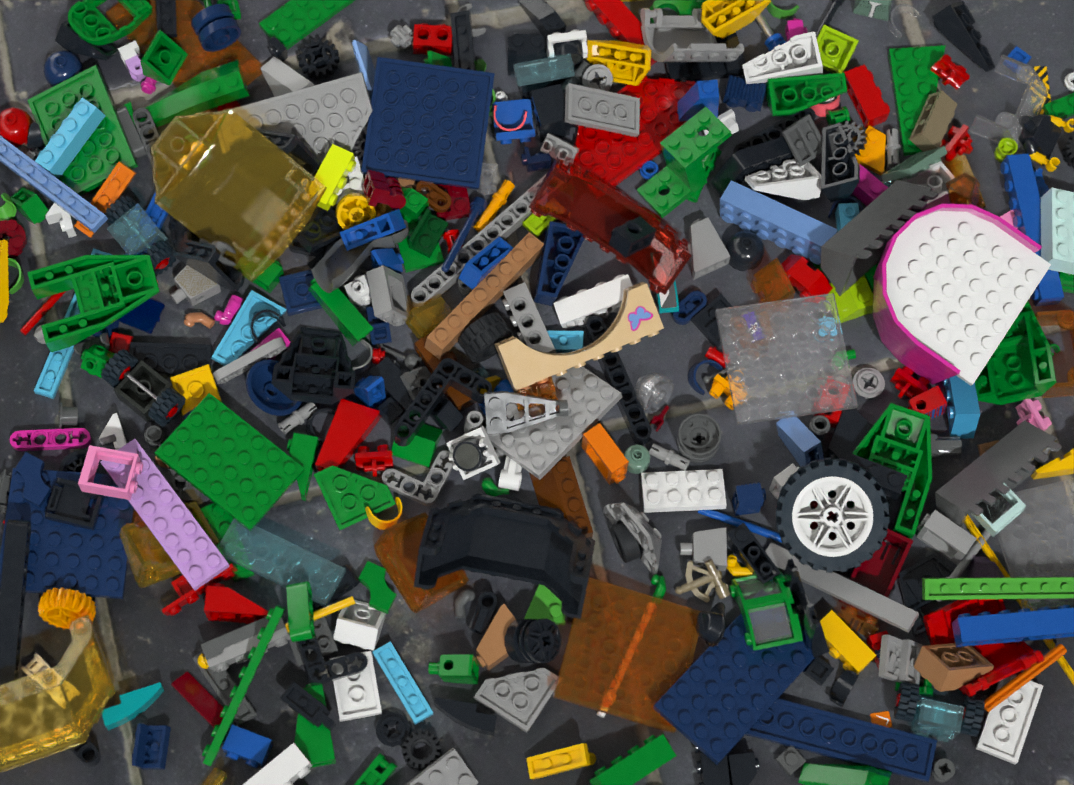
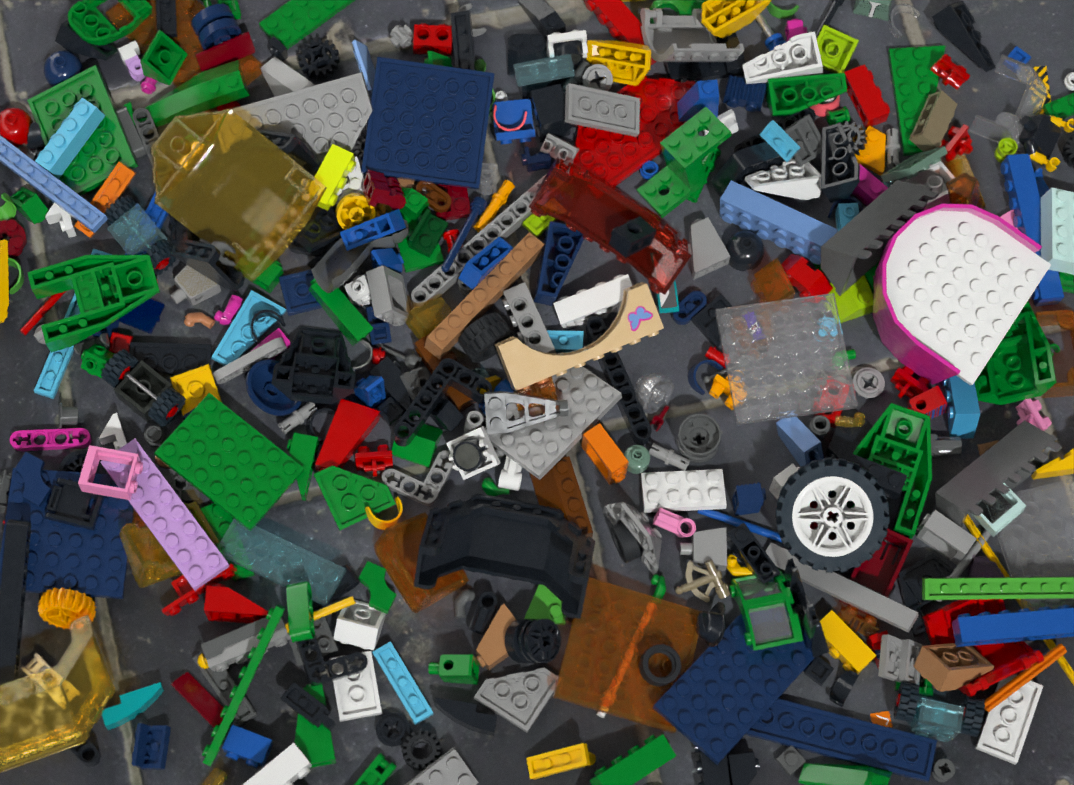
(225, 52): none -> dark red slope
(671, 654): none -> black tyre
(672, 523): none -> bright pink piece
(780, 141): none -> medium azure plate
(856, 421): none -> clear yellow arm

